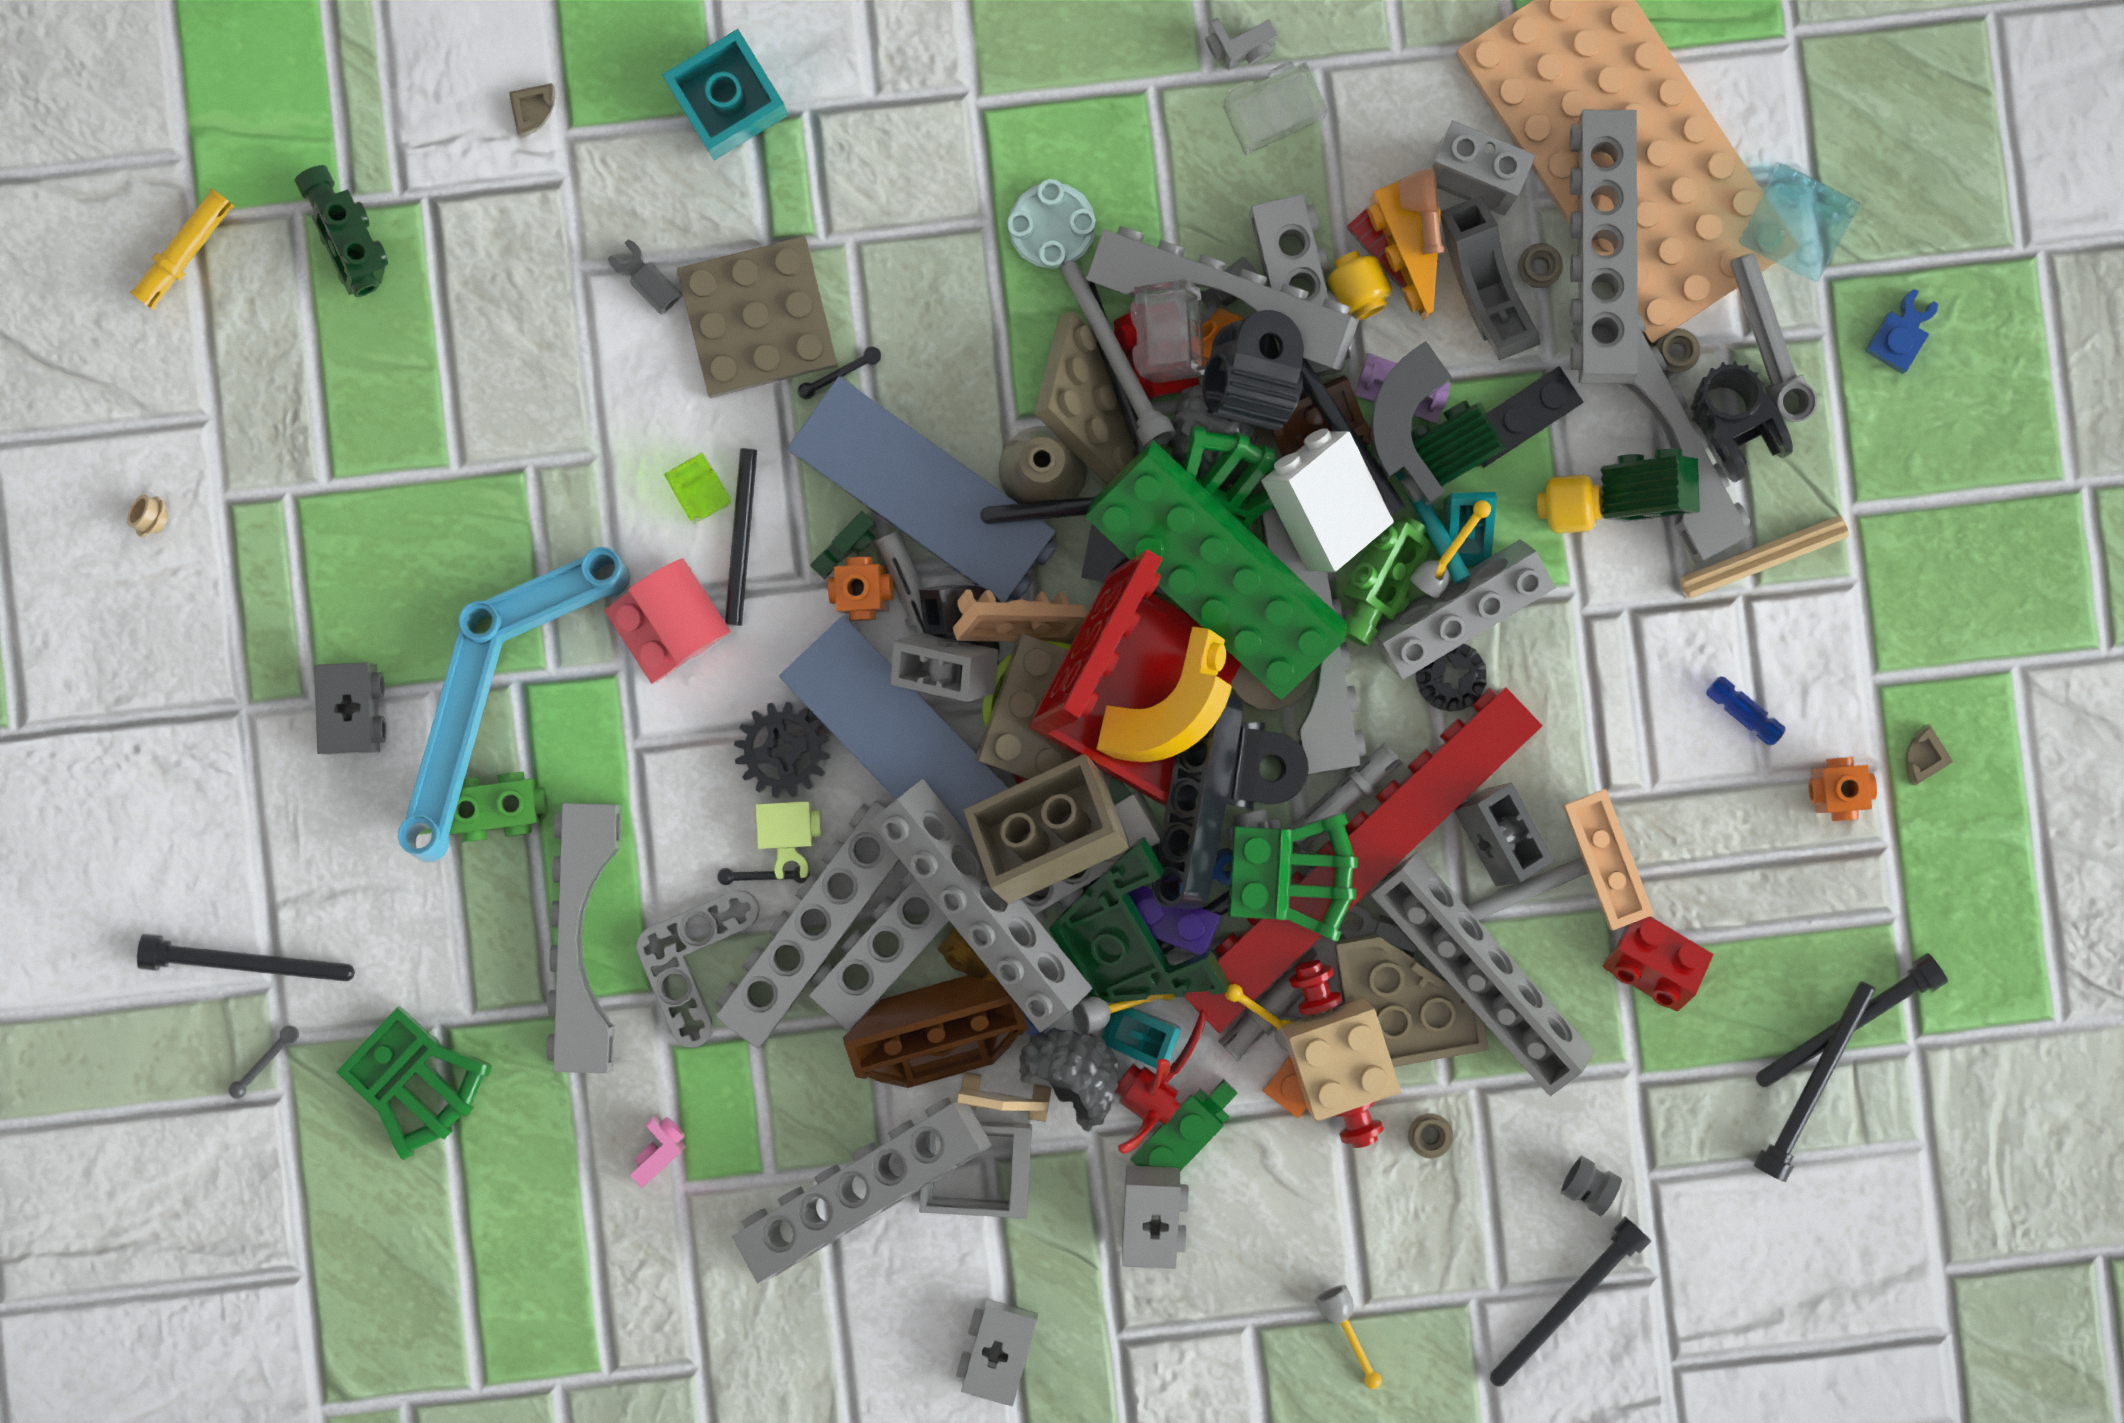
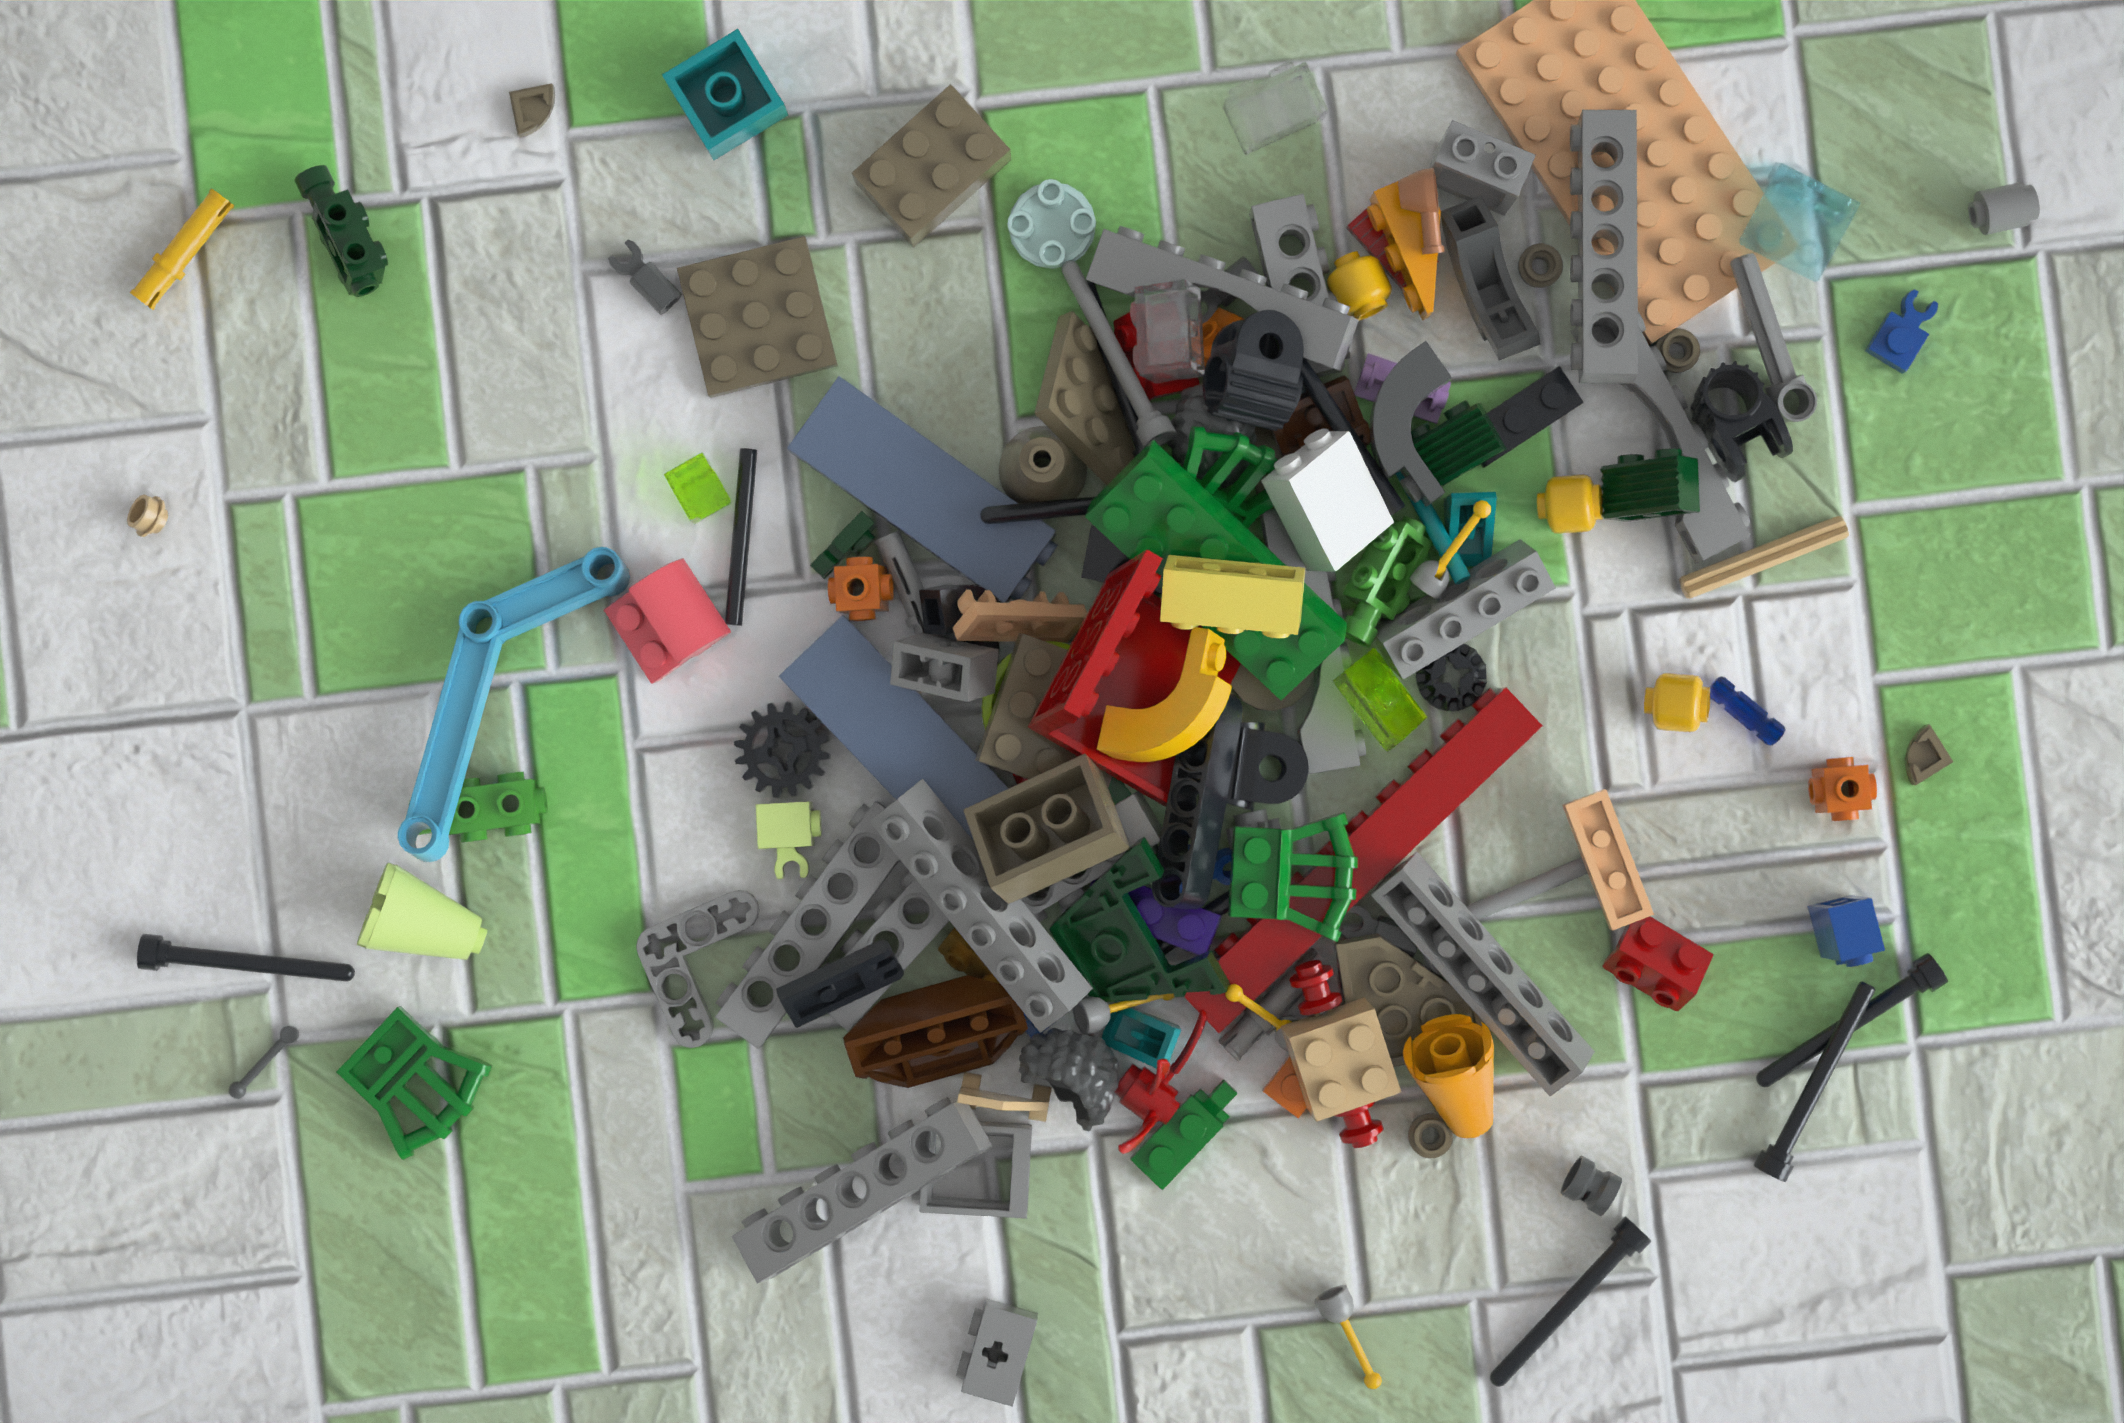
(339, 686): dark grey brick -> none
(419, 919): none -> yellowish green cone
(582, 1029): light grey arch -> none
(654, 1159): bright pink bracket -> none
(727, 876): black hinge -> none
(840, 983): none -> black hinge
(871, 356): black hinge -> none
(932, 165): none -> dark tan brick
(1149, 1193): light grey brick -> none
(1232, 596): none -> light yellow brick
(1250, 46): light grey bracket -> none
(1350, 790): light grey pin -> none
(1380, 699): none -> clear neon green plate
(1455, 1071): none -> light orange cone
(1503, 834): dark grey brick -> none
(1678, 702): none -> yellow head
(1847, 930): none -> blue brick
(2004, 208): none -> light grey brick

